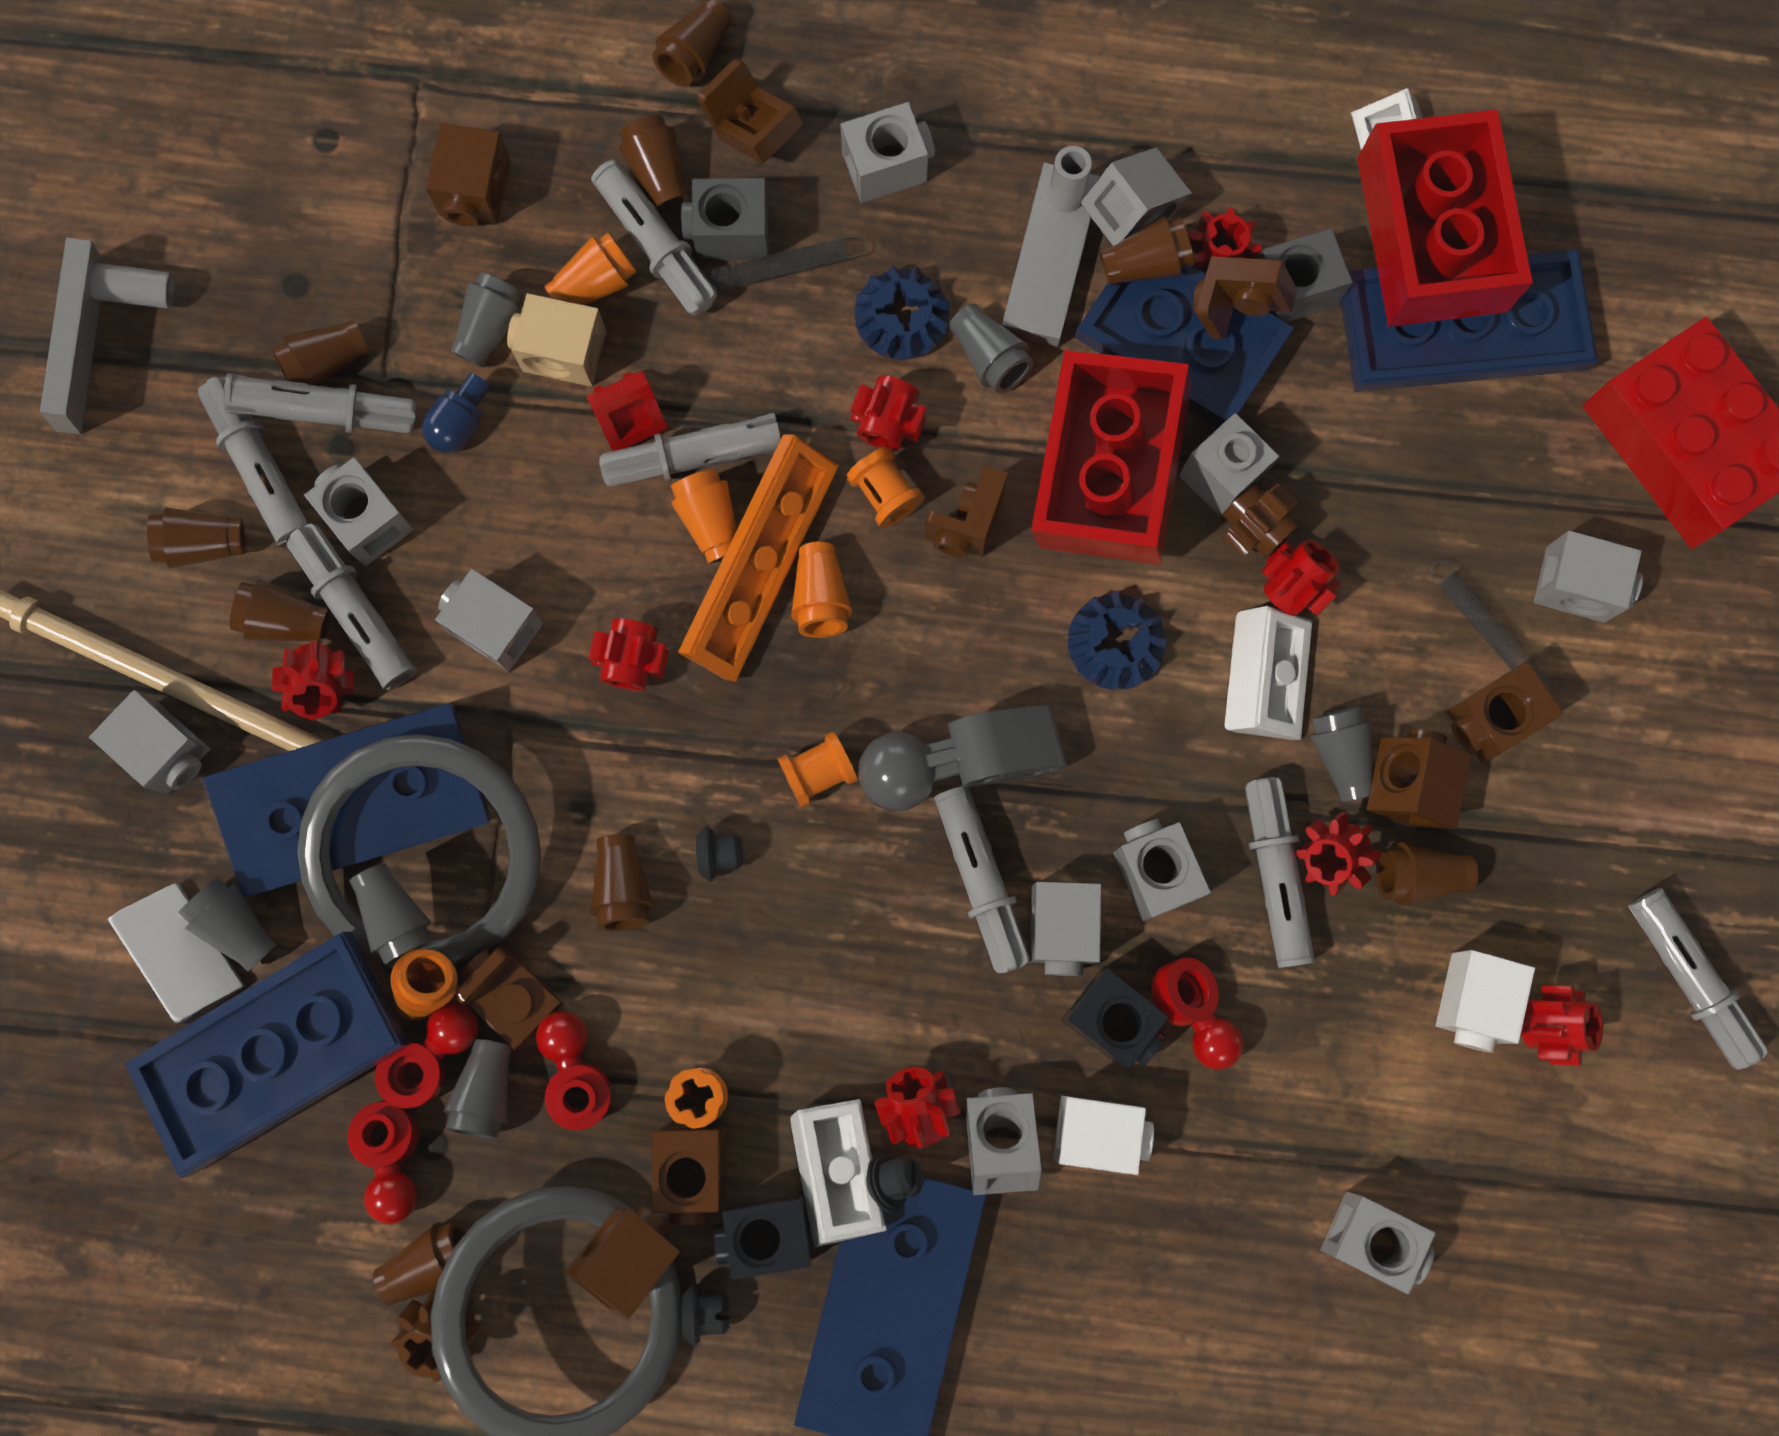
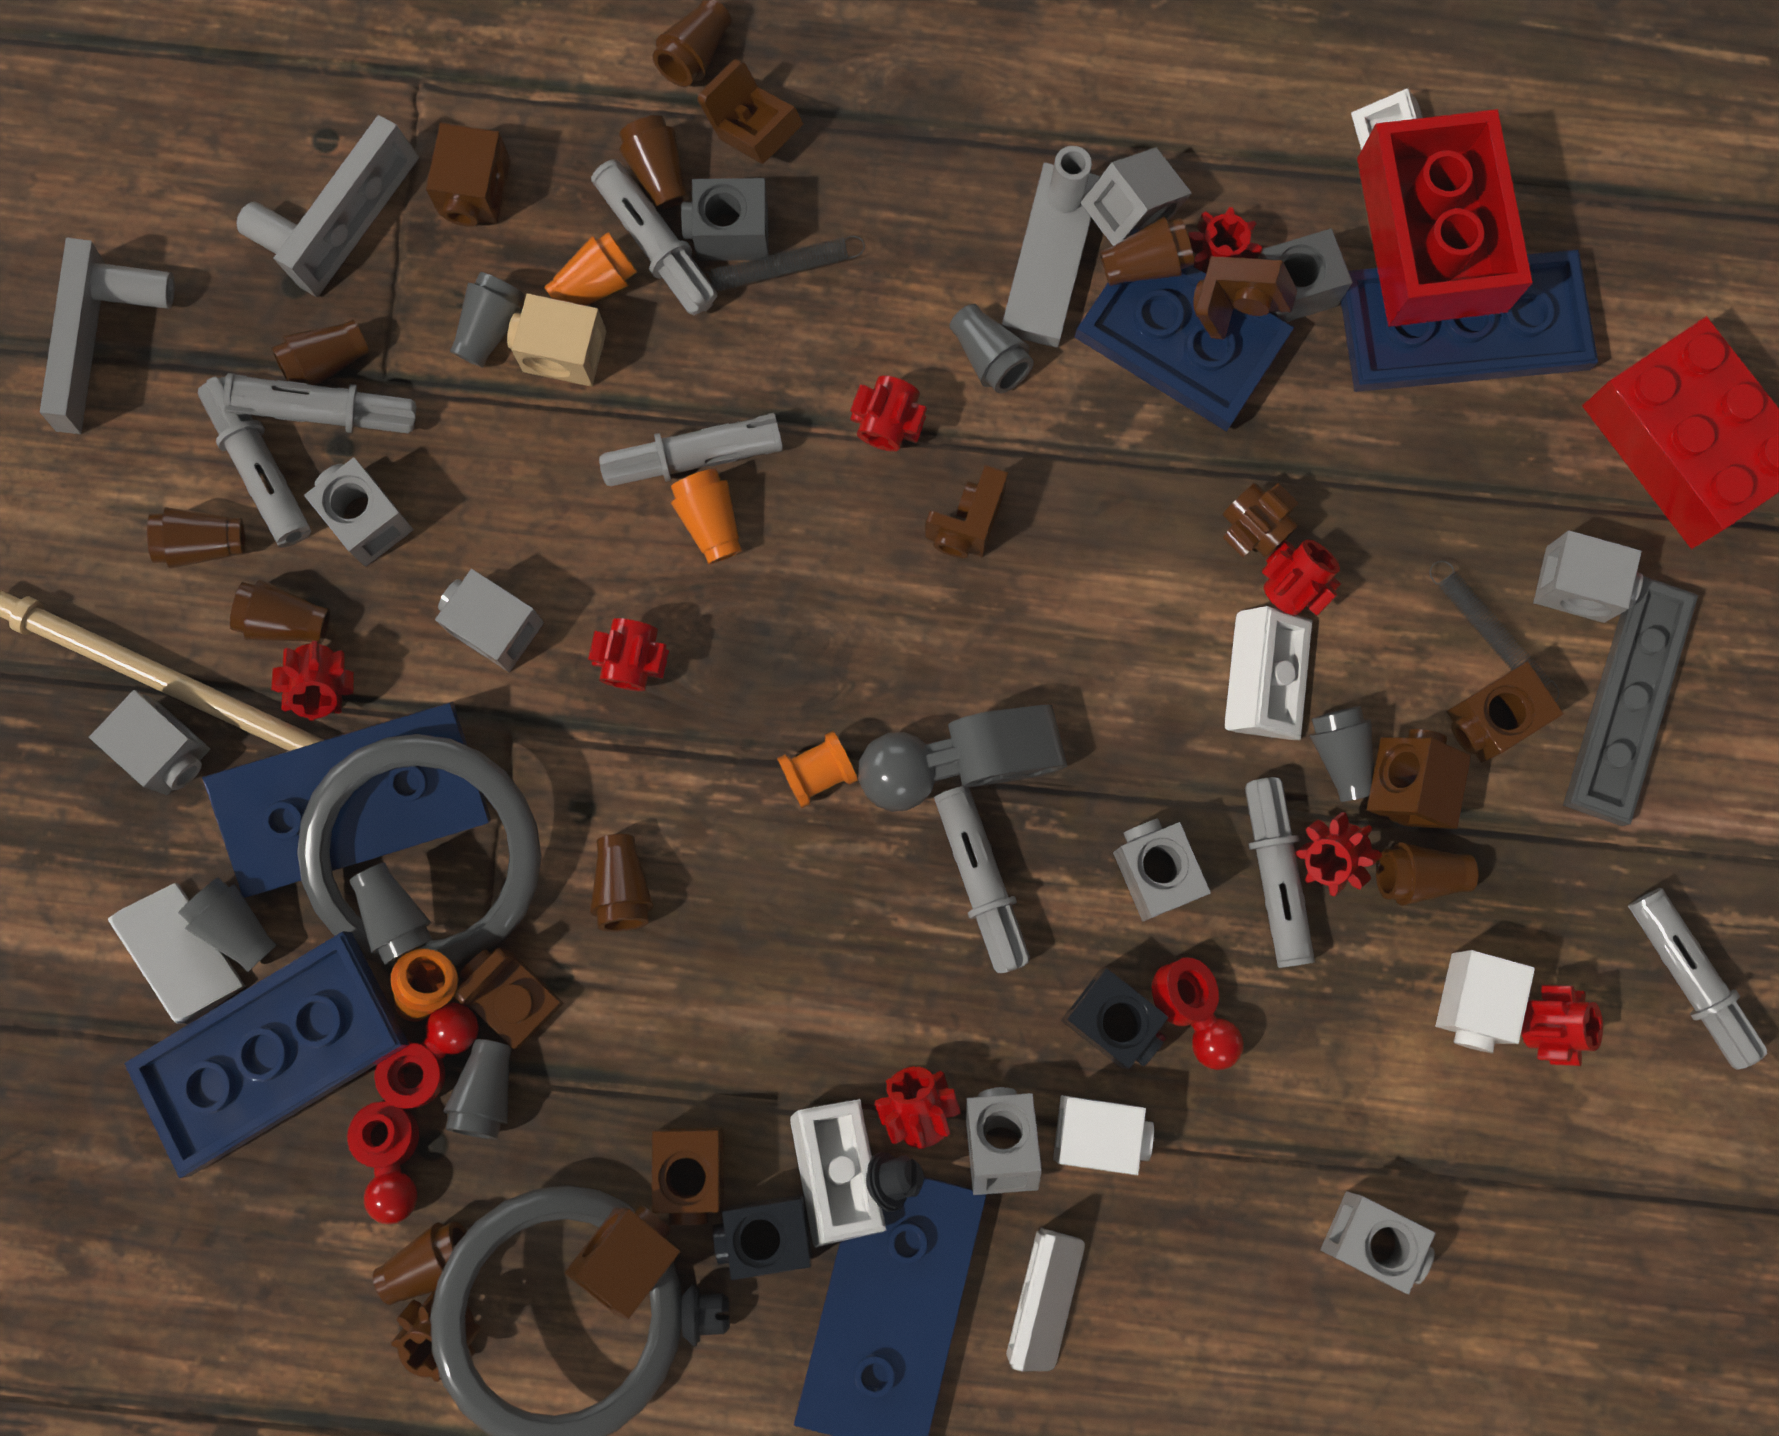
(340, 213): none -> light grey piece
(350, 606): light grey axle -> none
(455, 416): dark blue cylinder -> none
(562, 1039): red plate -> none
(627, 411): red tile -> none
(680, 1088): orange bush -> none
(717, 853): black piece -> none
(758, 558): orange tile -> none
(820, 593): orange cone -> none
(882, 175): light grey brick -> none
(884, 332): dark blue gear -> none
(885, 487): orange bush -> none
(1045, 1301): none -> white slope
(1065, 926): light grey brick -> none
(1110, 667): dark blue gear -> none
(1112, 456): red brick -> none
(1228, 464): light grey brick -> none
(1630, 703): none -> dark grey tile

